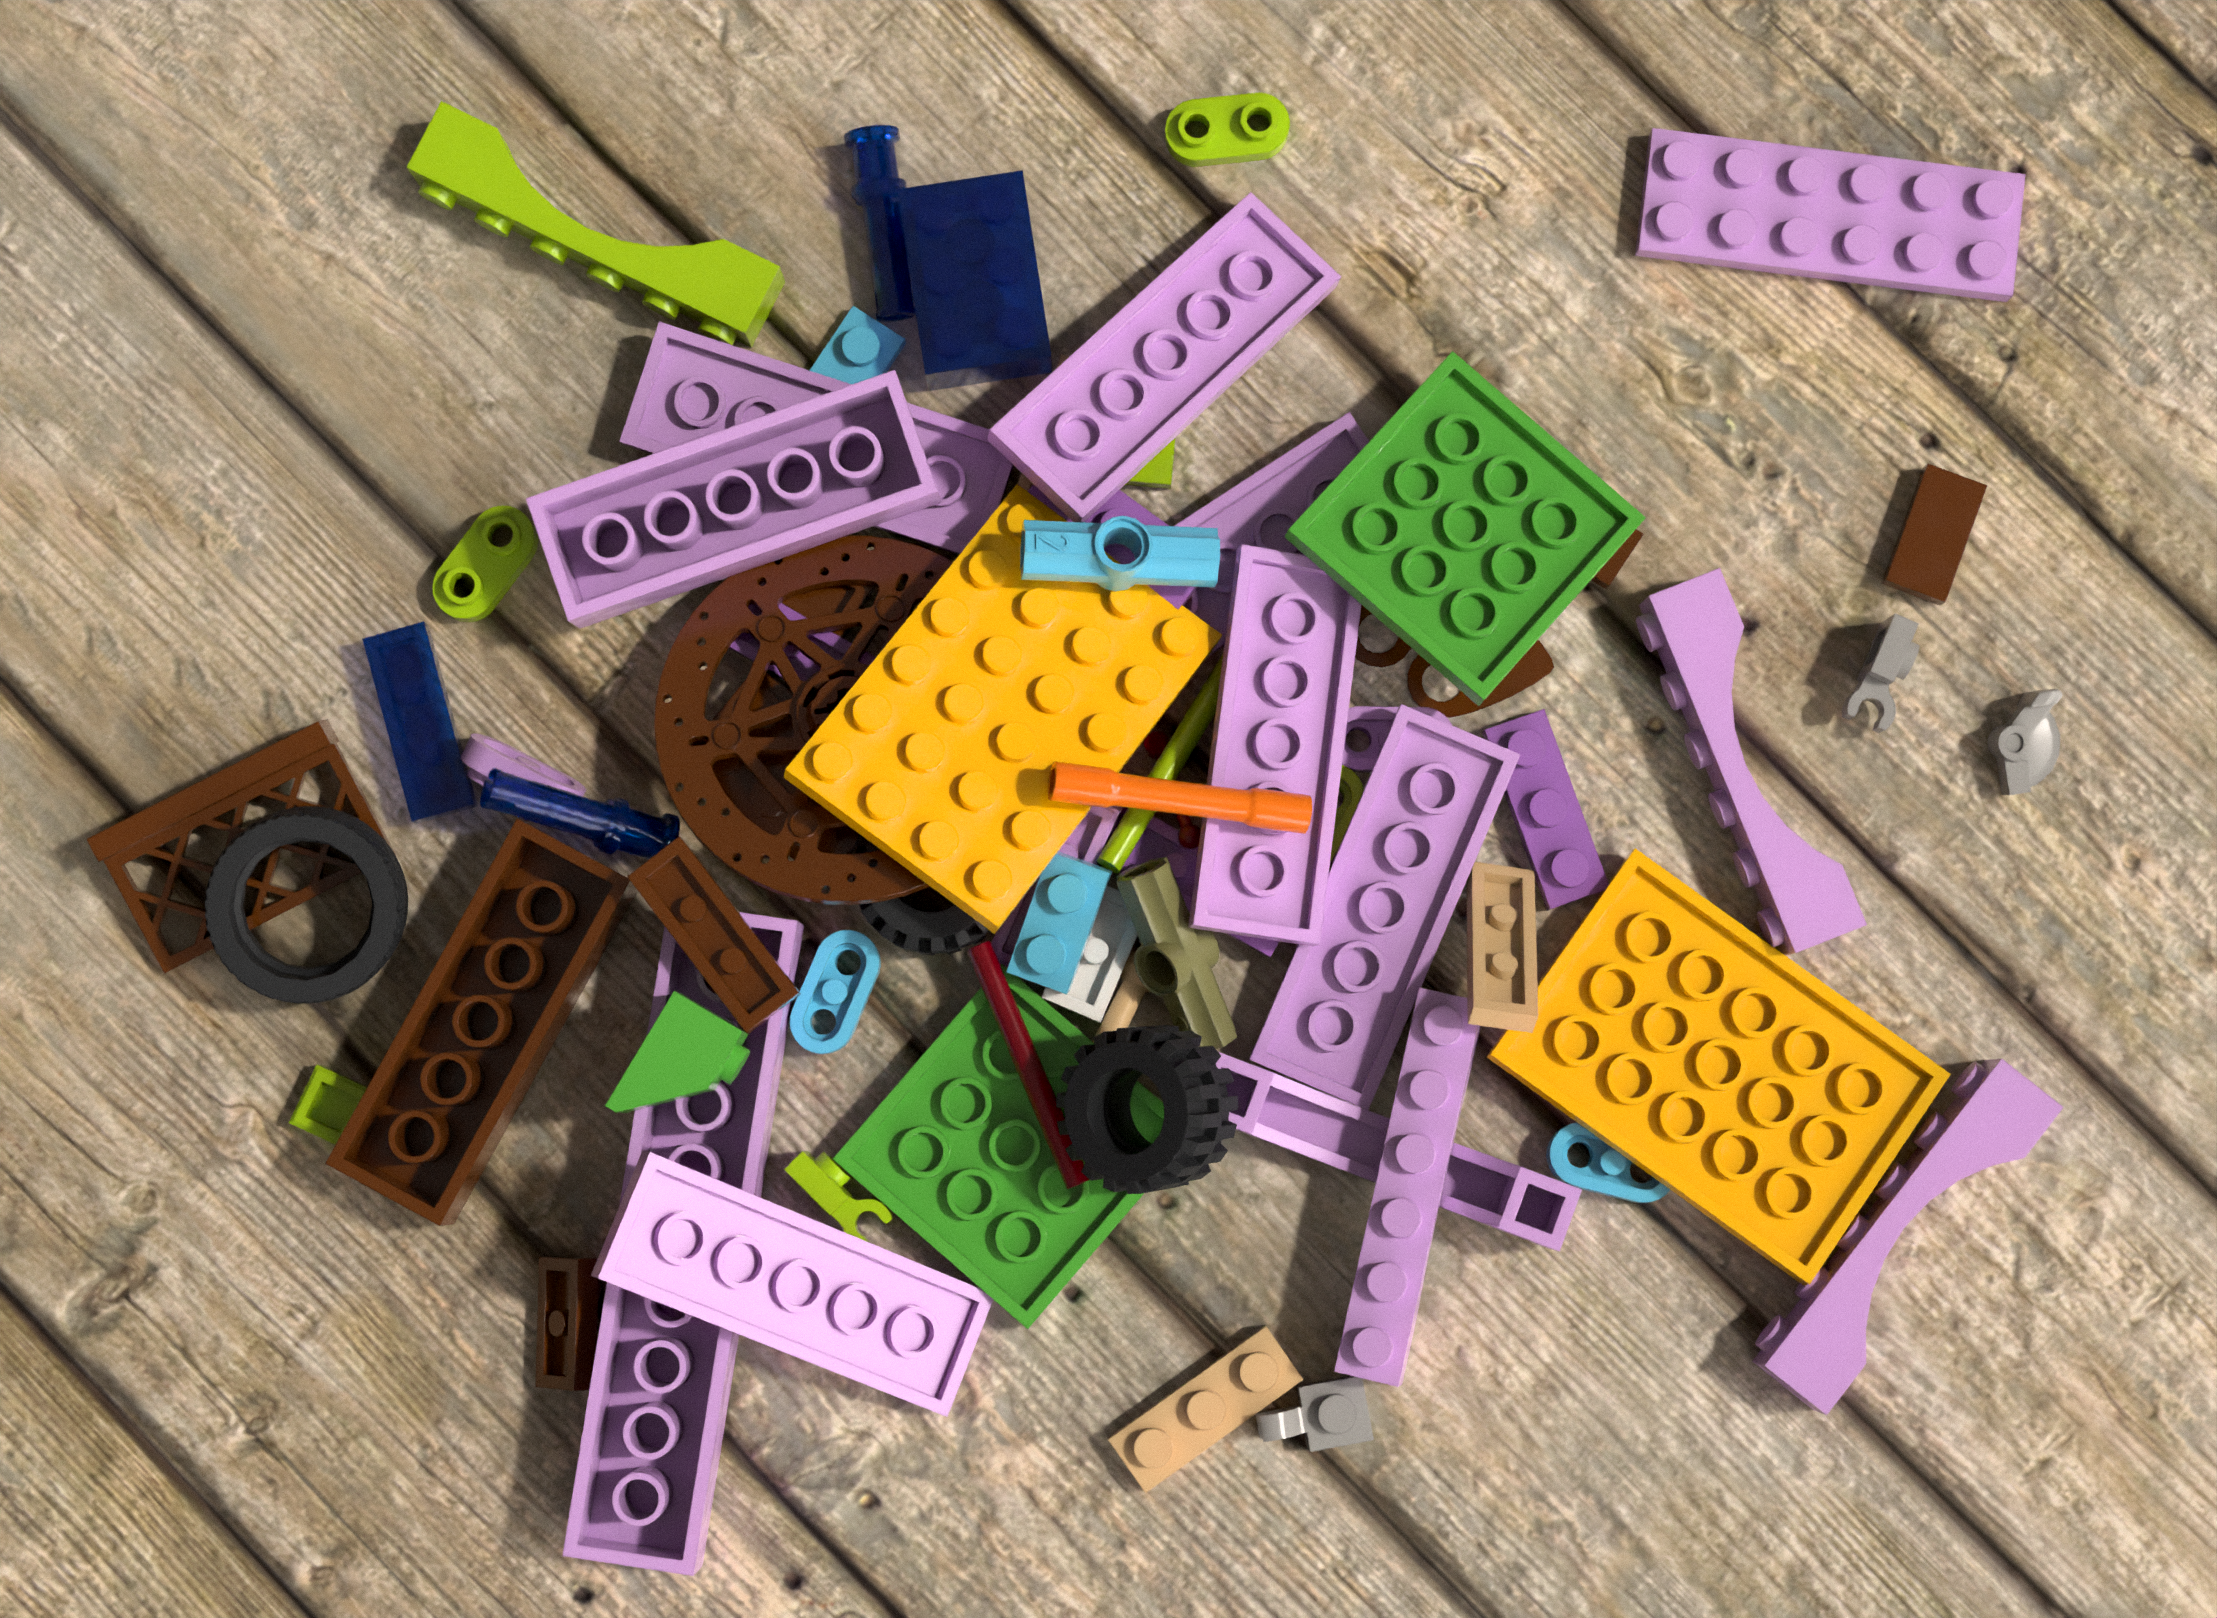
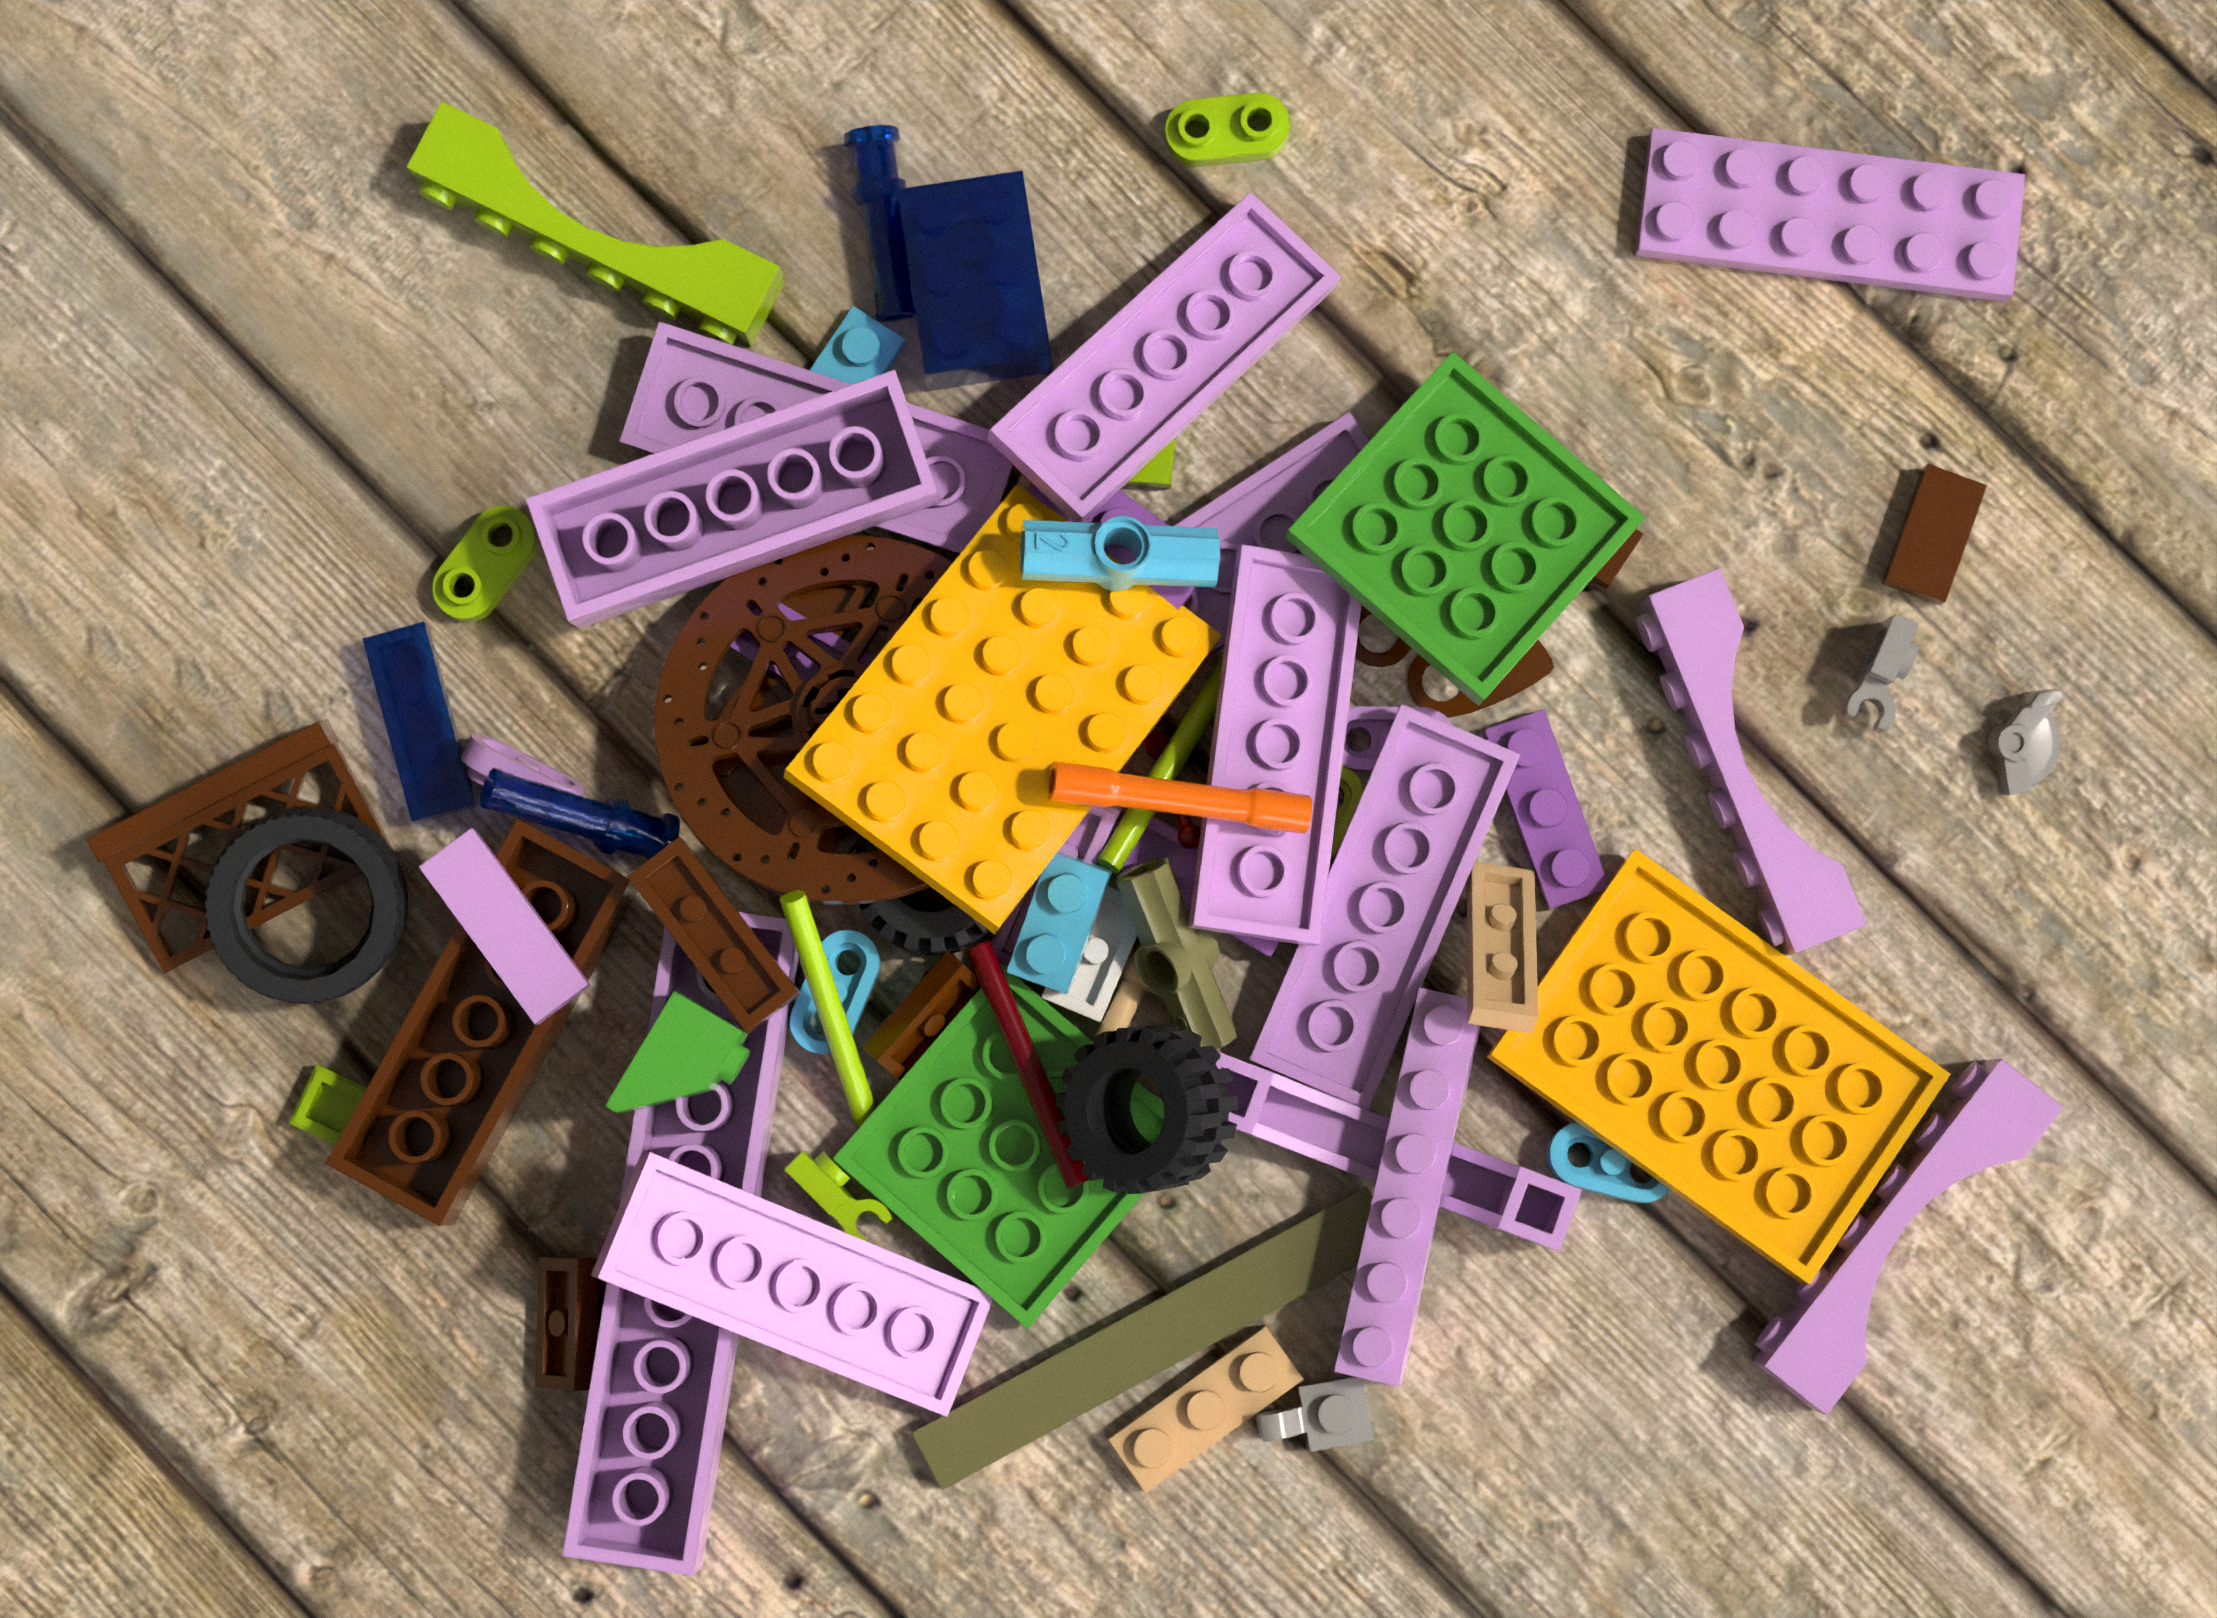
(504, 926): none -> lavender tile
(828, 1005): none -> lime bar
(922, 1015): none -> reddish brown plate
(1145, 1341): none -> olive tile

